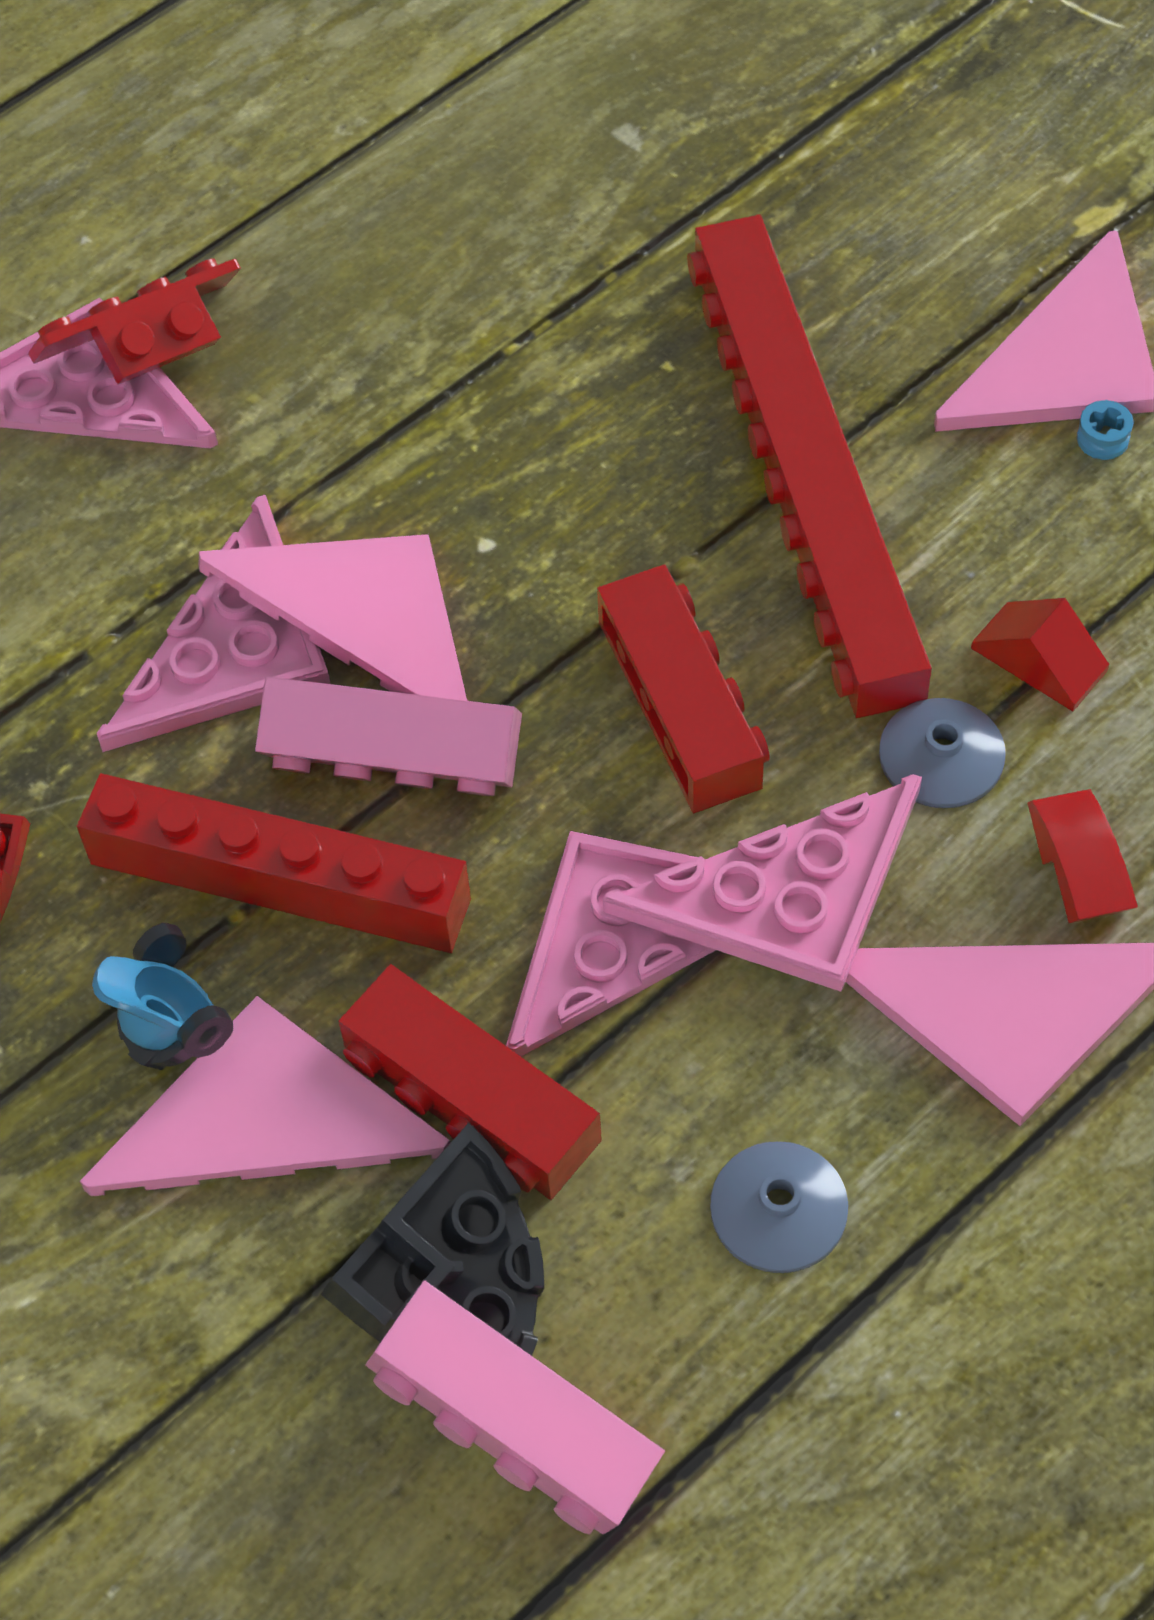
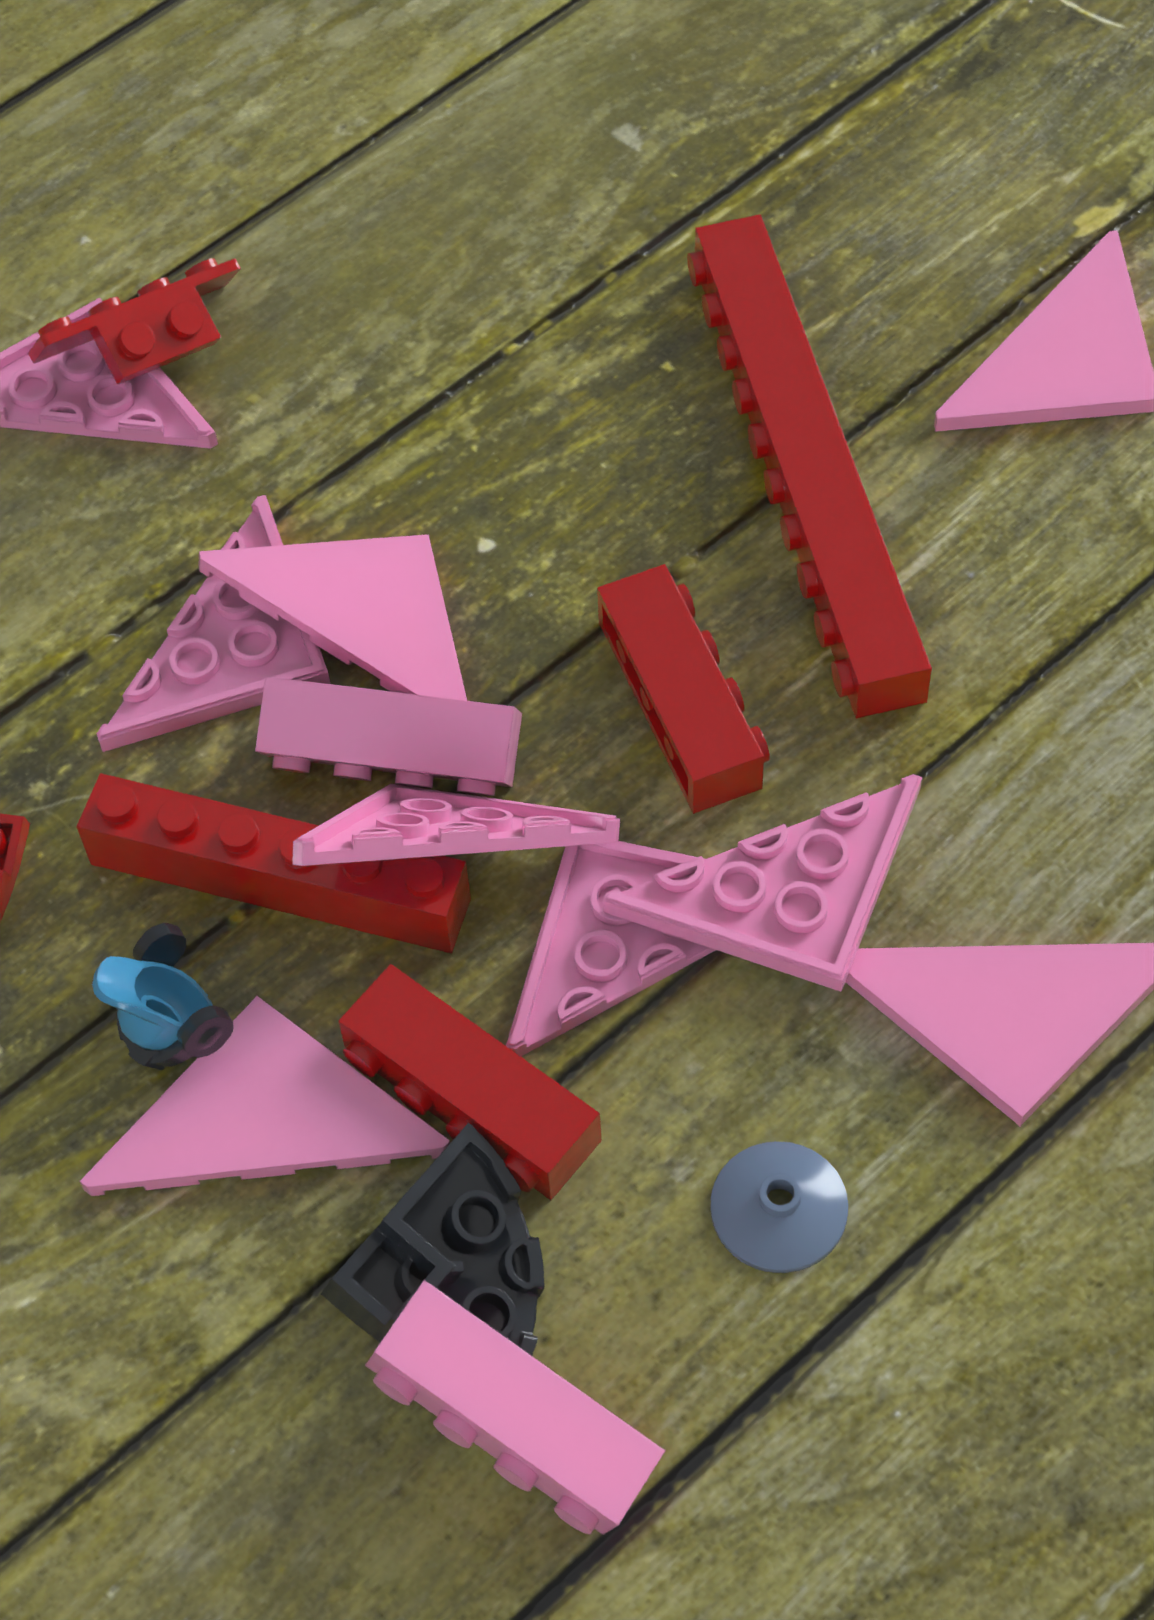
(430, 822): none -> bright pink tile
(949, 773): sand blue dish -> none
(1044, 648): red slope -> none
(1085, 855): red slope -> none
(1105, 414): dark azure bush -> none

